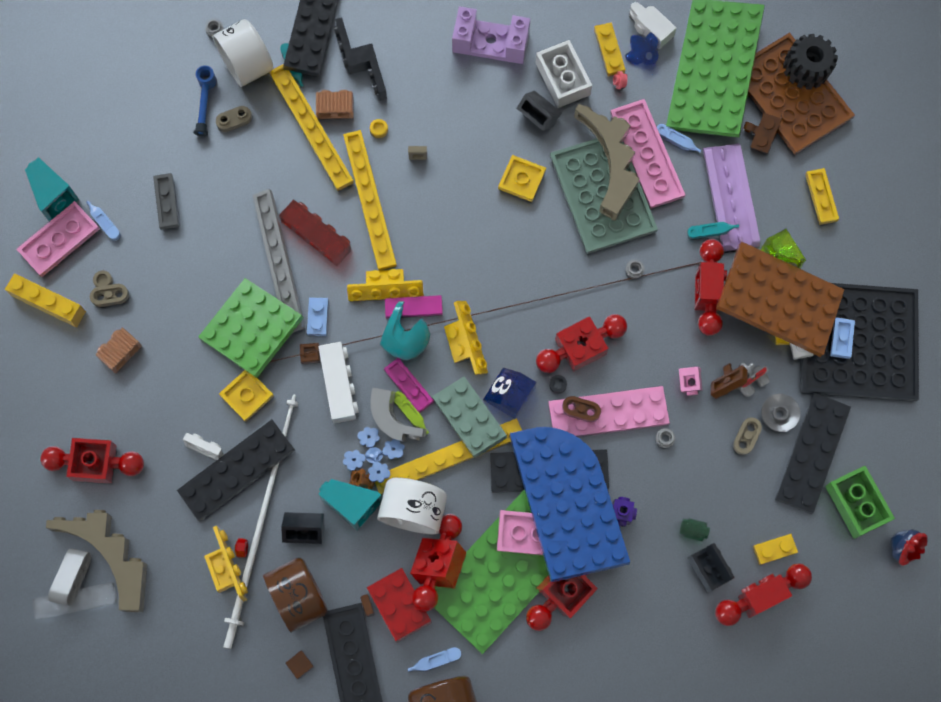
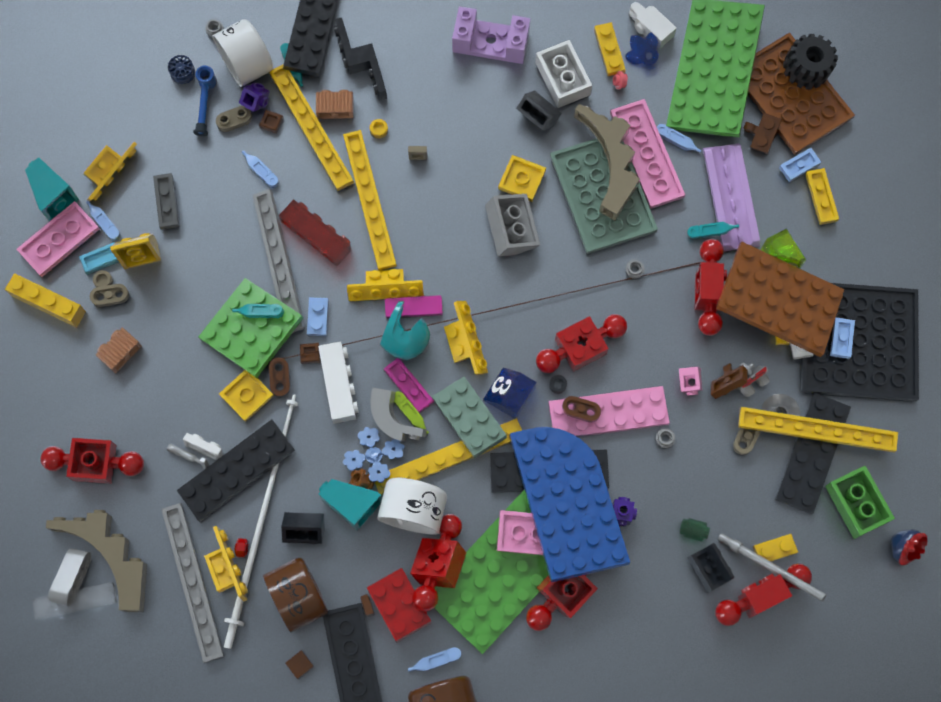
(98, 259): none -> medium azure tile
(104, 166): none -> yellow bracket
(136, 251): none -> yellow slope
(181, 70): none -> dark blue wheel
(187, 455): none -> light grey piece
(192, 583): none -> light grey plate
(254, 97): none -> dark purple brick
(261, 170): none -> light blue piece
(261, 311): none -> teal piece
(271, 121): none -> reddish brown tile
(279, 376): none -> reddish brown plate
(512, 224): none -> light grey slope
(737, 547): none -> light grey bar
(800, 165): none -> light blue plate
(818, 429): none -> yellow plate

